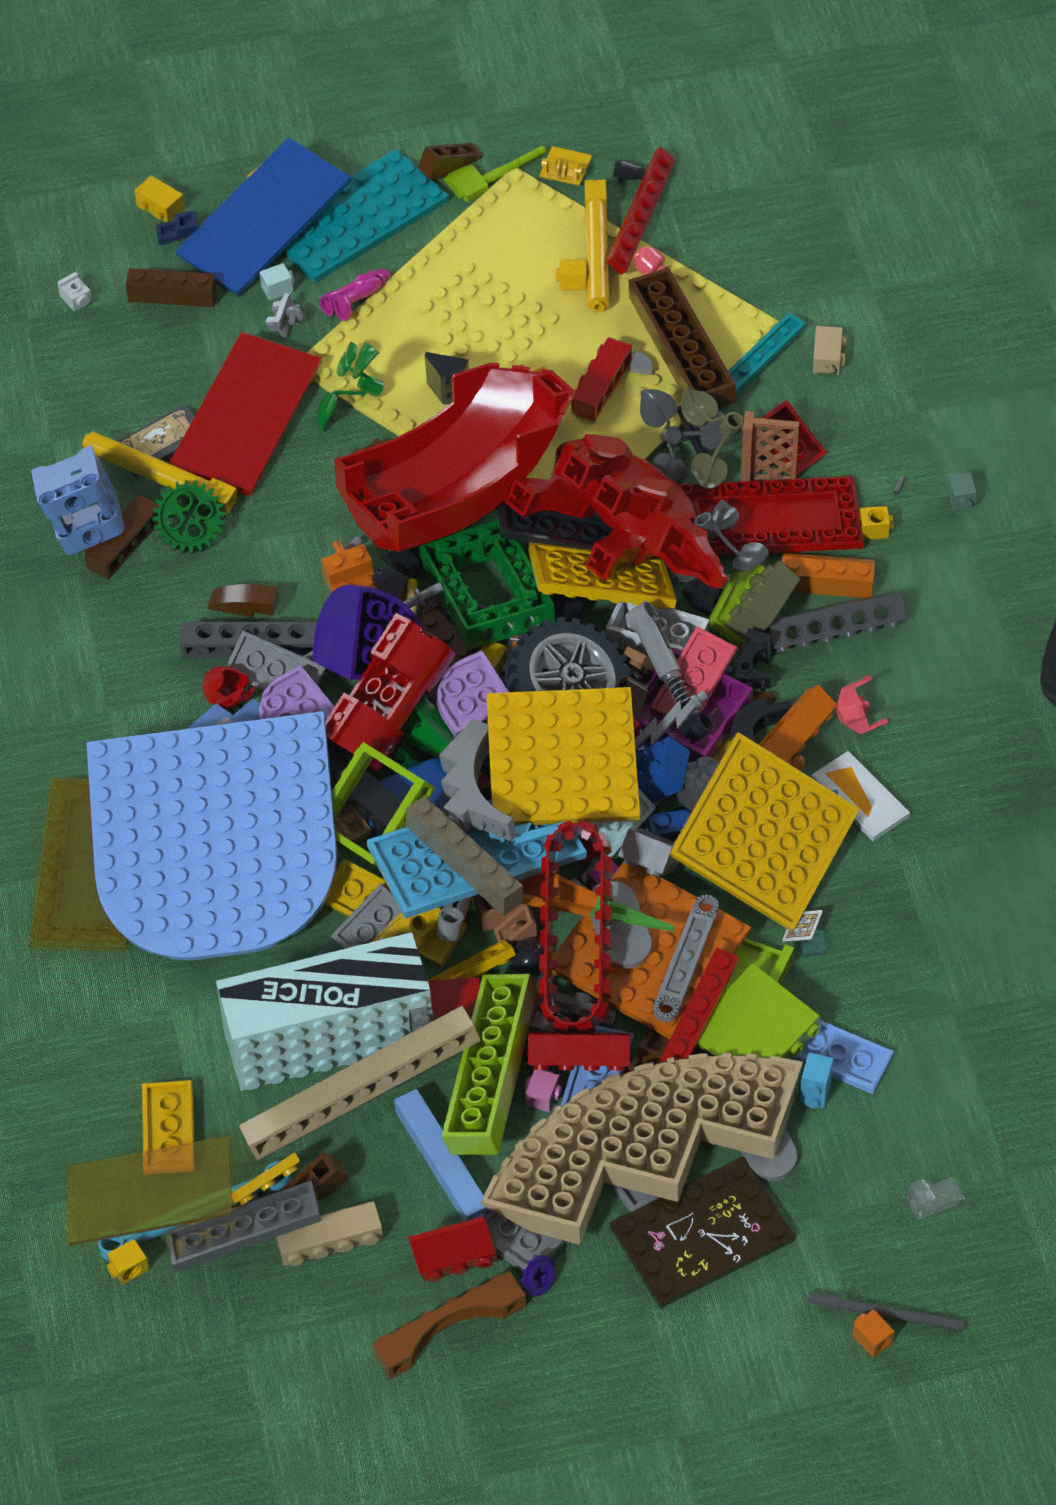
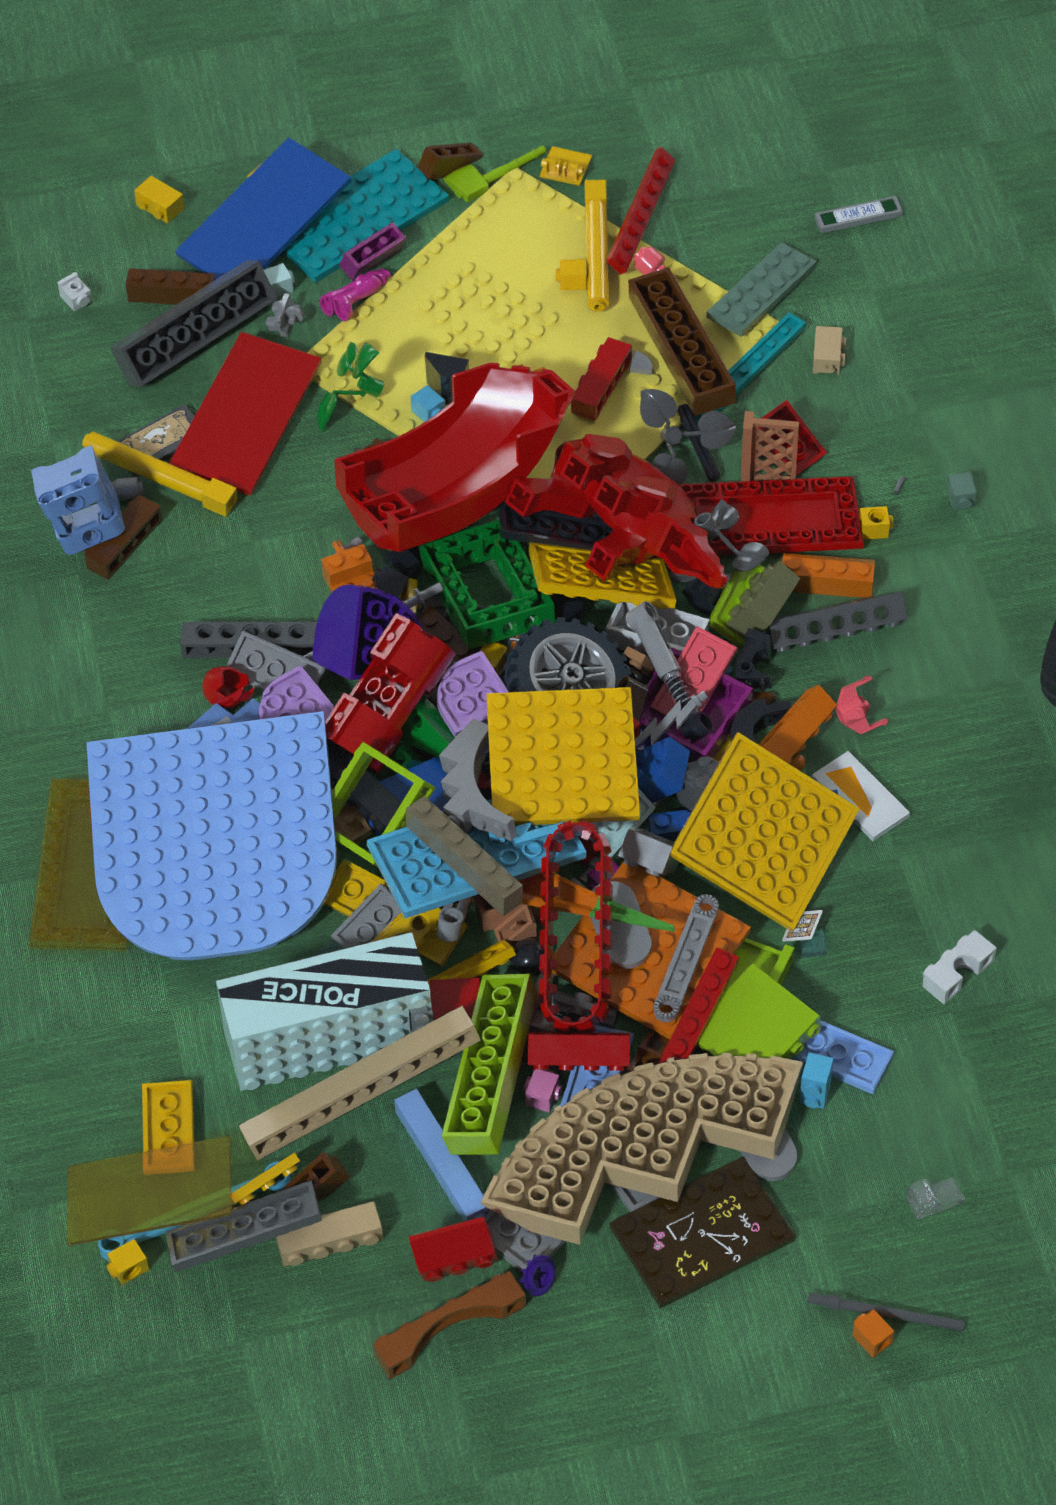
(128, 488): none -> light grey brick
(170, 508): green gear -> none
(172, 231): dark blue slope -> none
(193, 323): none -> dark grey brick
(245, 599): reddish brown slope -> none
(372, 251): none -> magenta brick
(426, 403): none -> medium azure brick
(627, 171): black cone -> none
(697, 409): olive plant -> none
(761, 289): none -> sand green plate
(858, 214): none -> tile
(971, 953): none -> white arch

